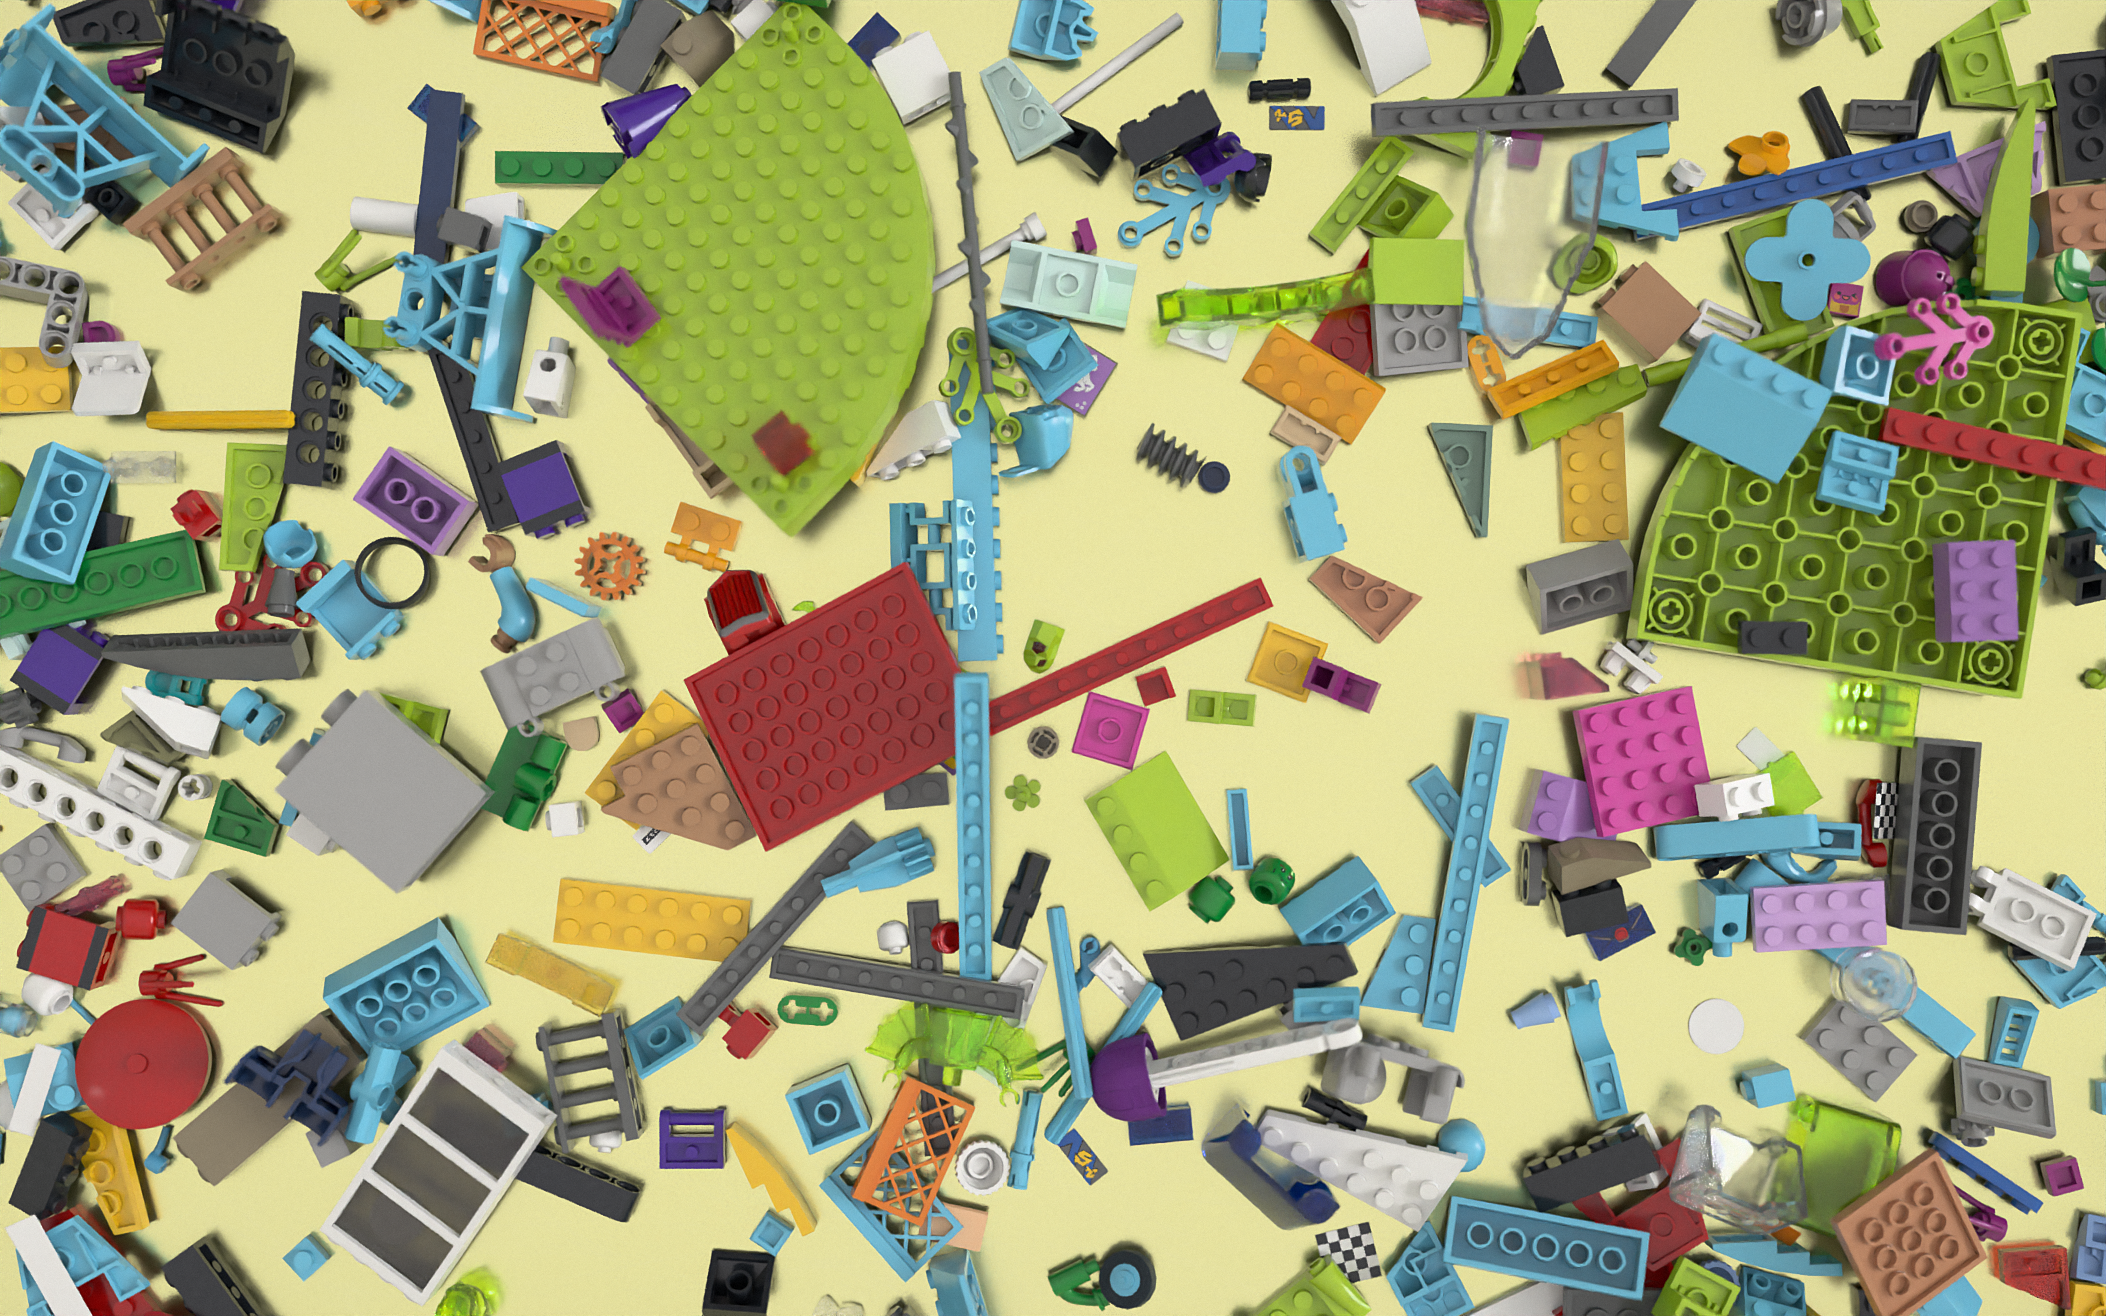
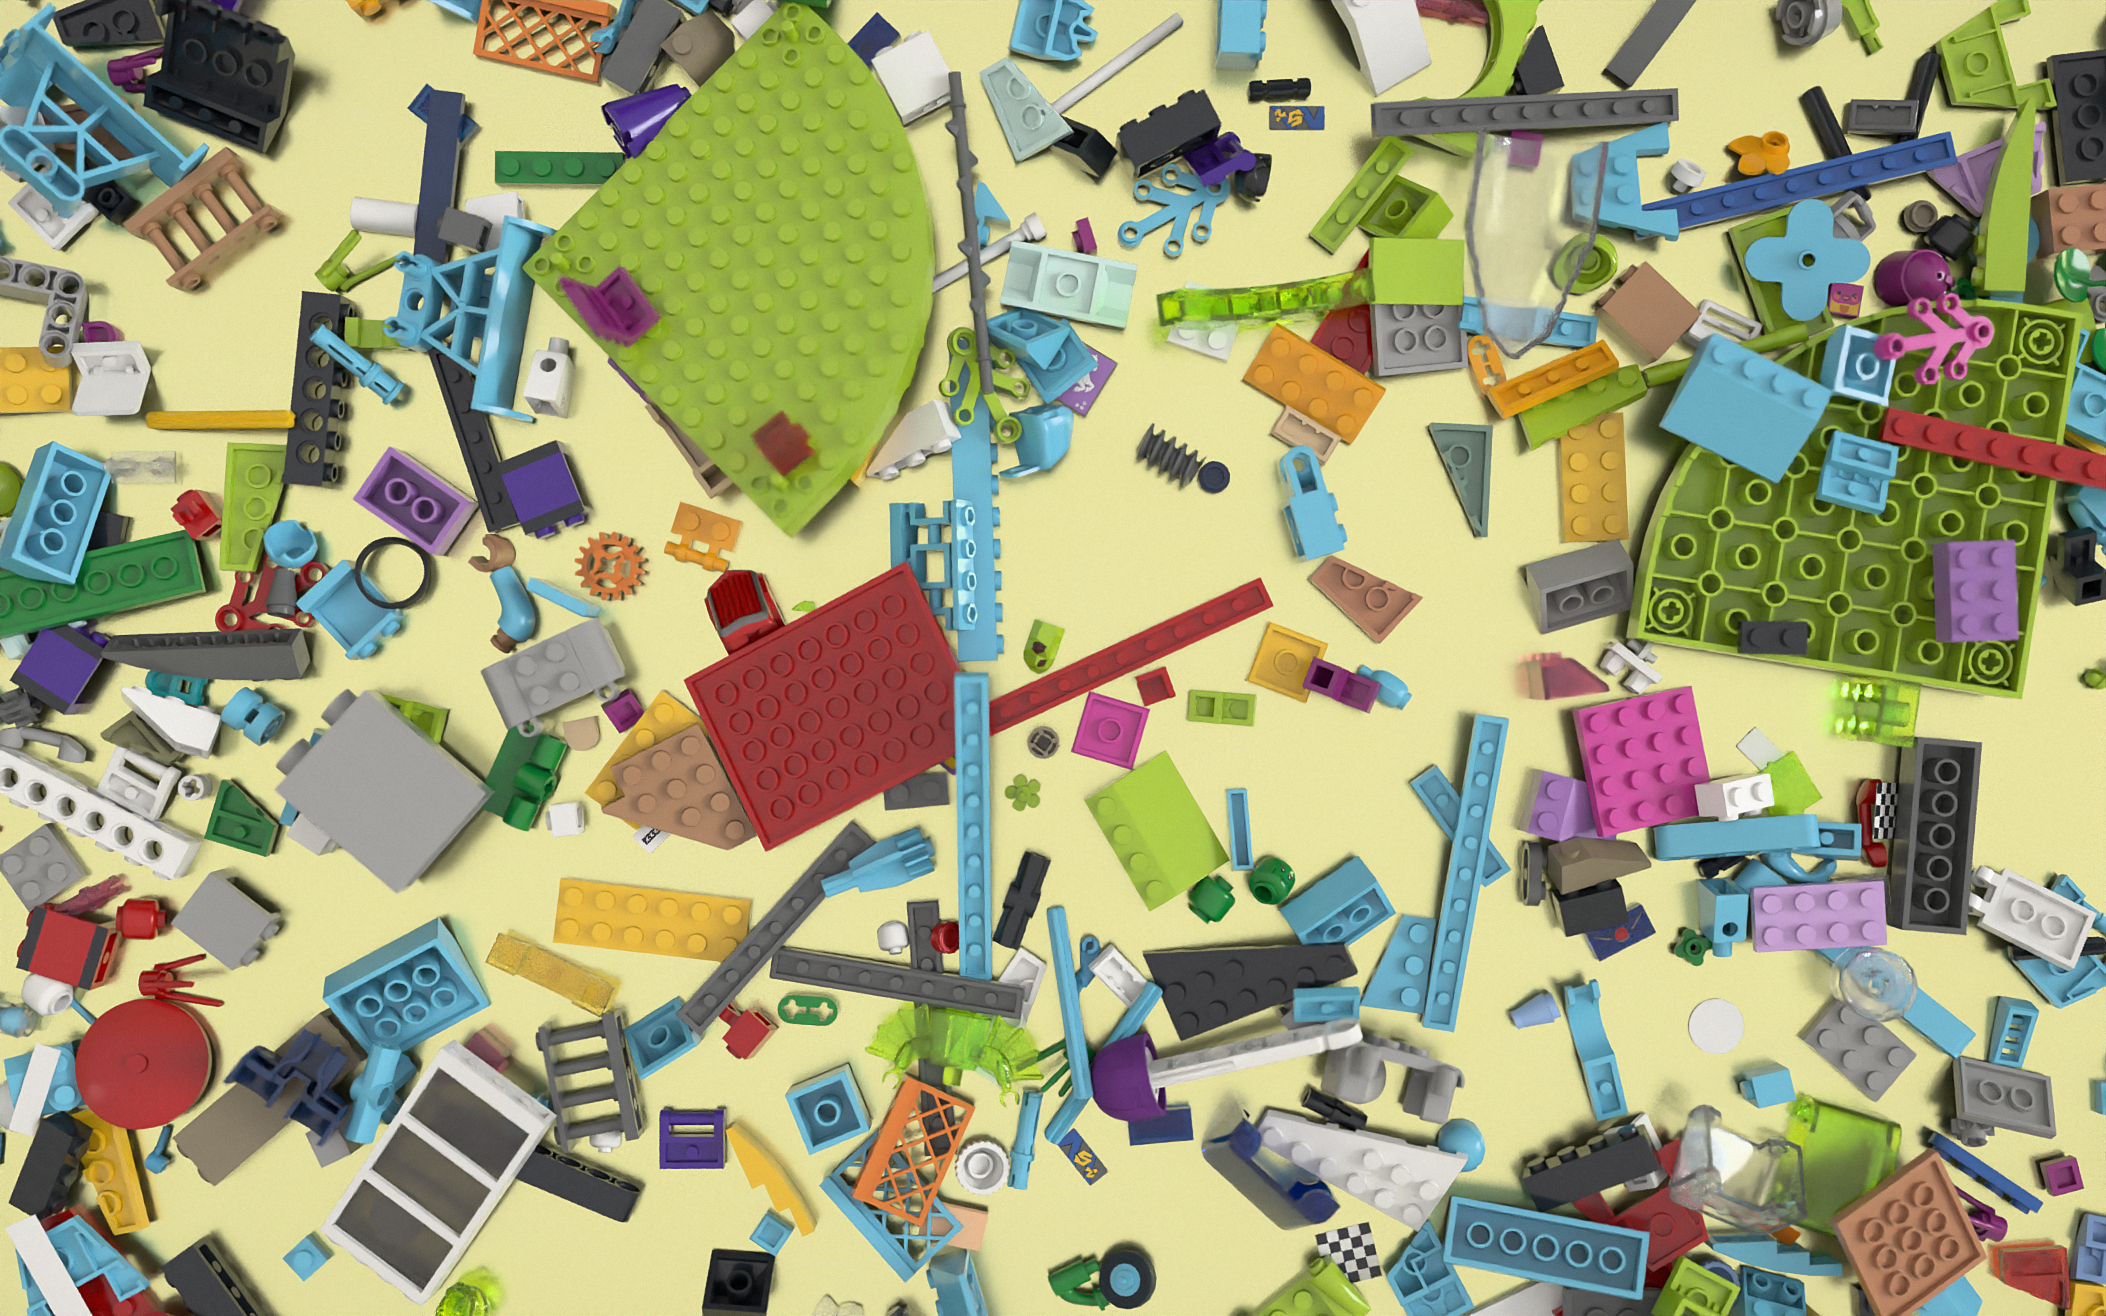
(987, 211): none -> medium azure slope
(1392, 692): none -> medium azure plant

